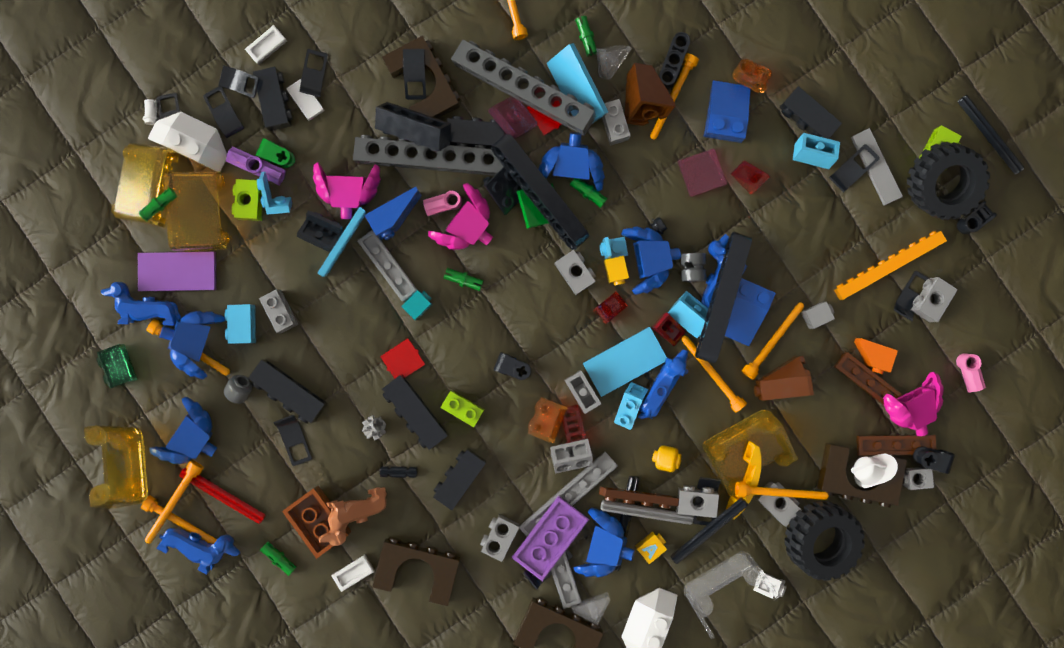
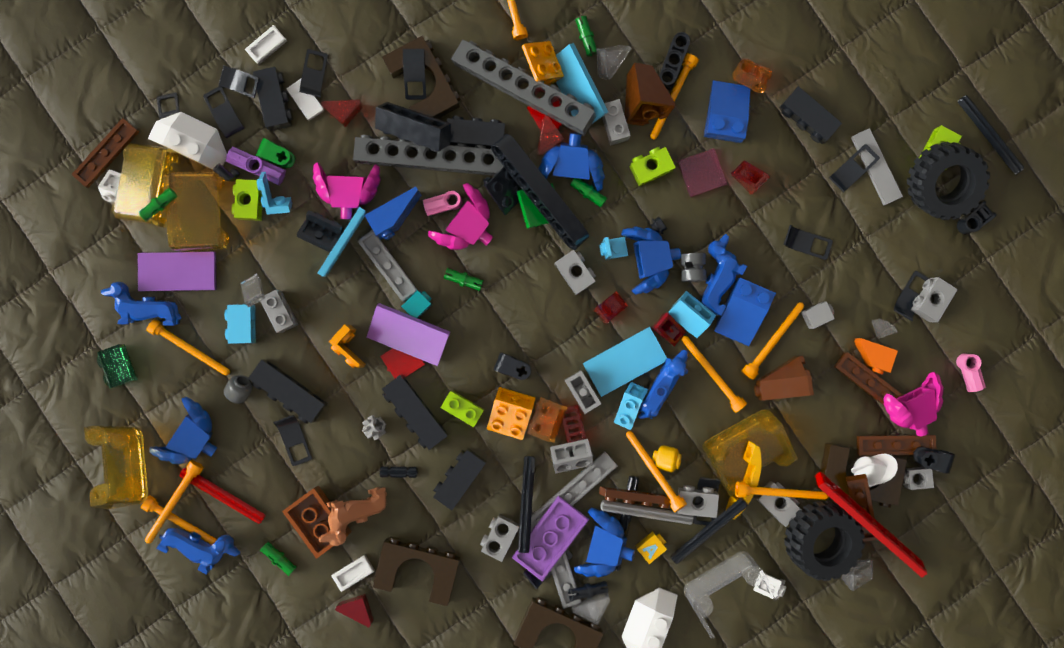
(105, 153): none -> reddish brown plate
(109, 186): none -> white bracket
(150, 112): white pin -> none
(189, 339): blue torso -> none
(225, 174): none -> black arm
(252, 290): none -> clear tile
(343, 110): none -> clear red slope
(344, 336): none -> light orange bracket
(356, 609): none -> dark red slope
(408, 334): none -> medium lavender tile
(510, 413): none -> light orange bracket
(513, 117): clear pink tile -> none
(526, 504): none -> black axle
(543, 62): none -> light orange bracket
(548, 136): none -> clear red slope
(588, 591): none -> black pin
(616, 270): yellow brick -> none
(663, 166): none -> lime brick
(676, 501): none -> light orange piece
(723, 297): black beam -> none
(802, 242): none -> black piece
(816, 150): medium azure brick -> none
(859, 575): none -> clear slope
(860, 493): none -> reddish brown plate
(870, 524): none -> red tile
(883, 328): none -> clear tile
(893, 263): light orange piece -> none

